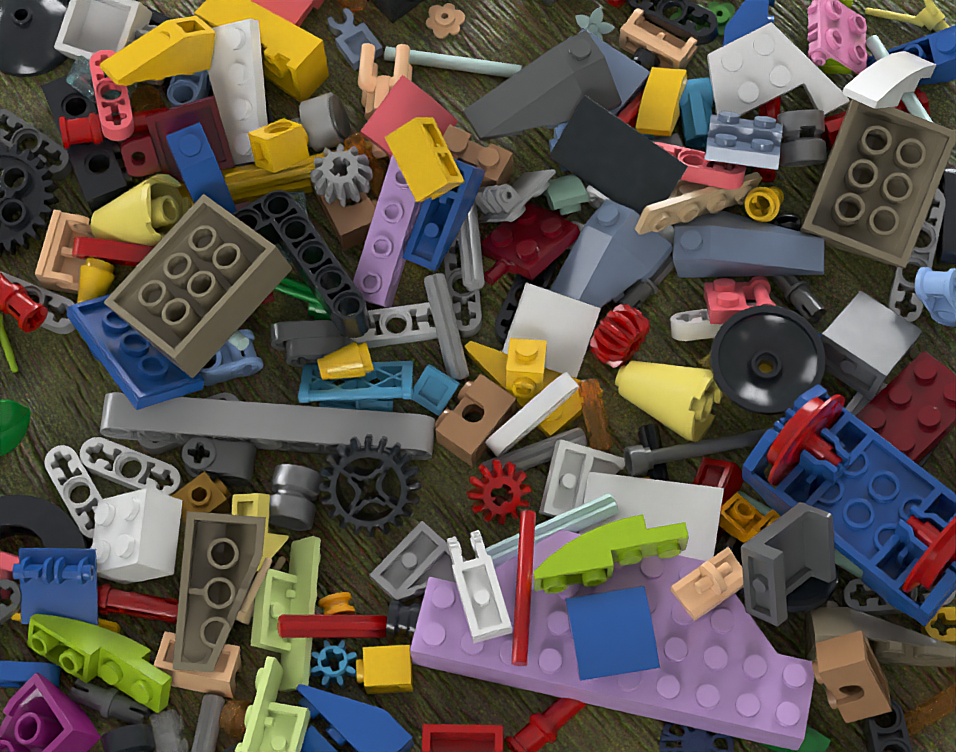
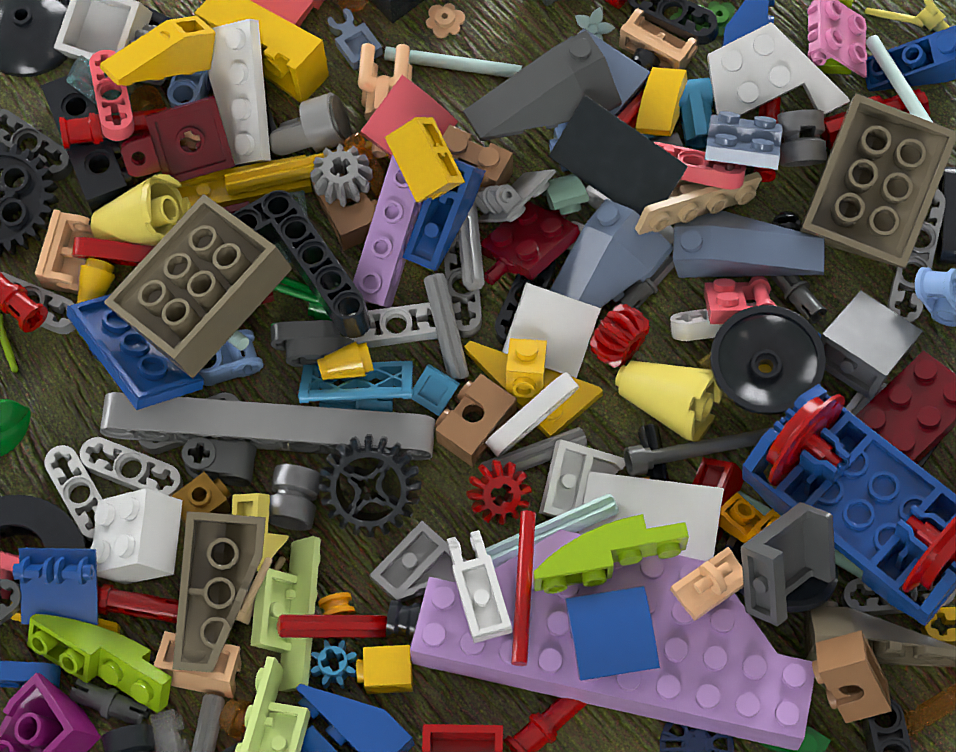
(199, 166): blue slope -> none
(279, 145): yellow brick -> none
(594, 414): clear orange axle -> none
(758, 206): yellow cone -> none
(888, 79): white slope -> none

